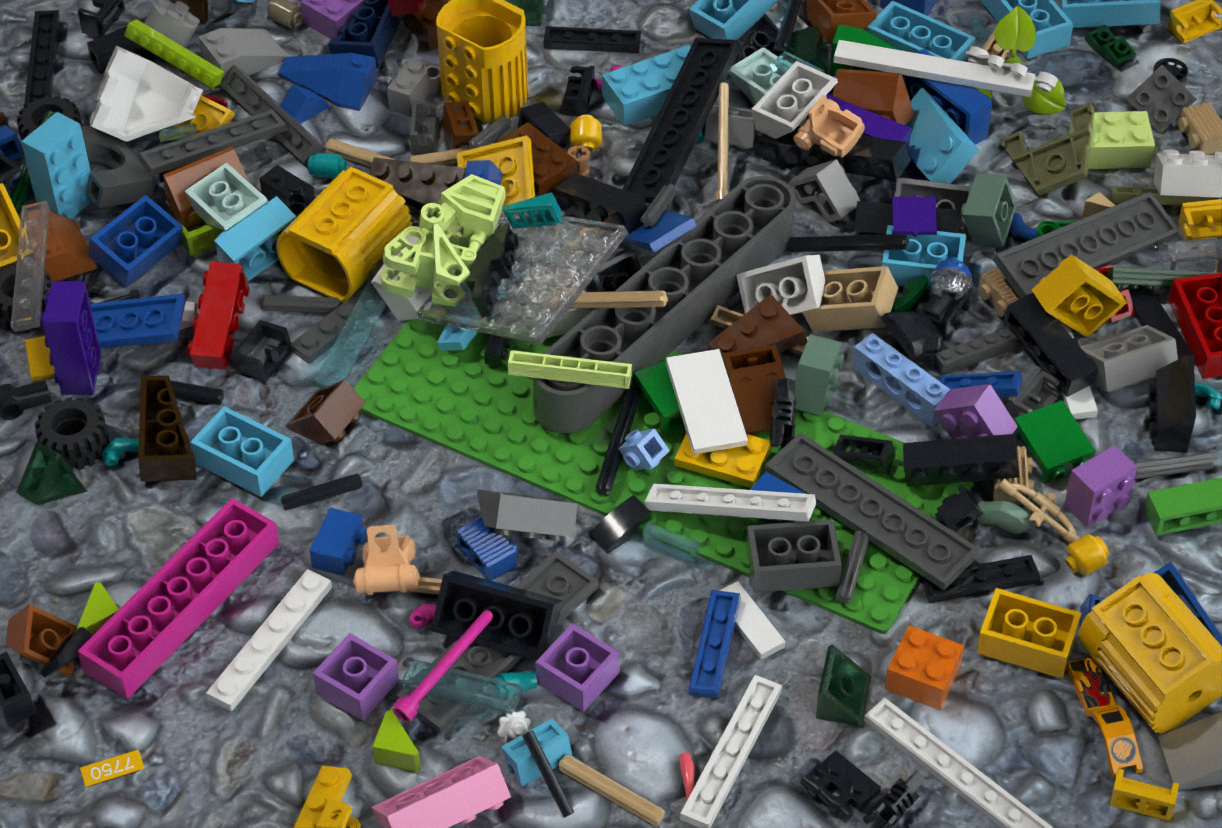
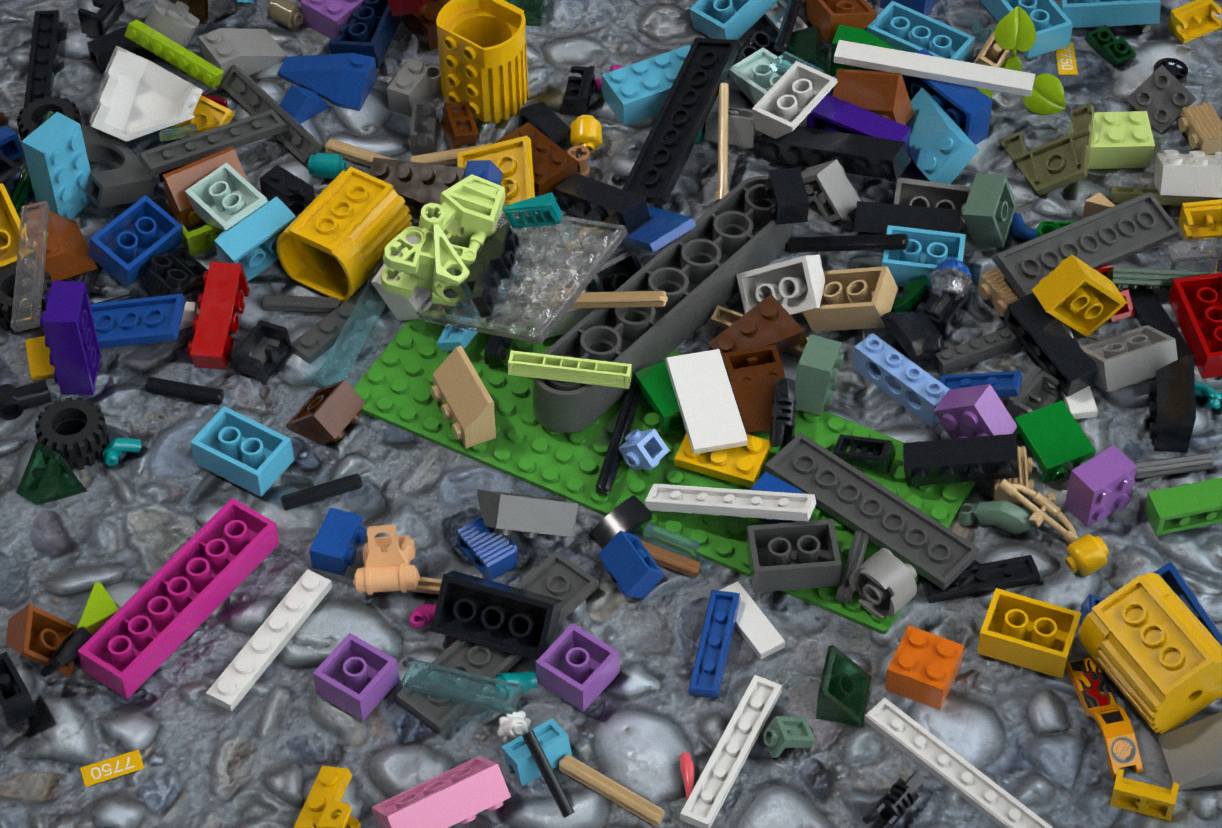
(162, 437): dark brown wedge -> none
(172, 273): none -> black slope
(394, 746): lime slope -> none
(407, 707): dark pink piece -> none
(464, 399): none -> tan slope
(490, 133): dark grey axle -> none
(592, 39): black tile -> none
(631, 565): none -> blue brick
(658, 206): dark grey axle -> none
(673, 560): none -> medium nougat axle
(787, 196): none -> black brick
(787, 733): none -> sand green bracket
(830, 128): light nougat piece -> none
(845, 780): black plate -> none
(884, 584): none -> light grey brick
(914, 215): dark purple piece -> none
(958, 510): black brick -> none
(979, 56): white plant -> none
(1066, 60): none -> yellow sticker

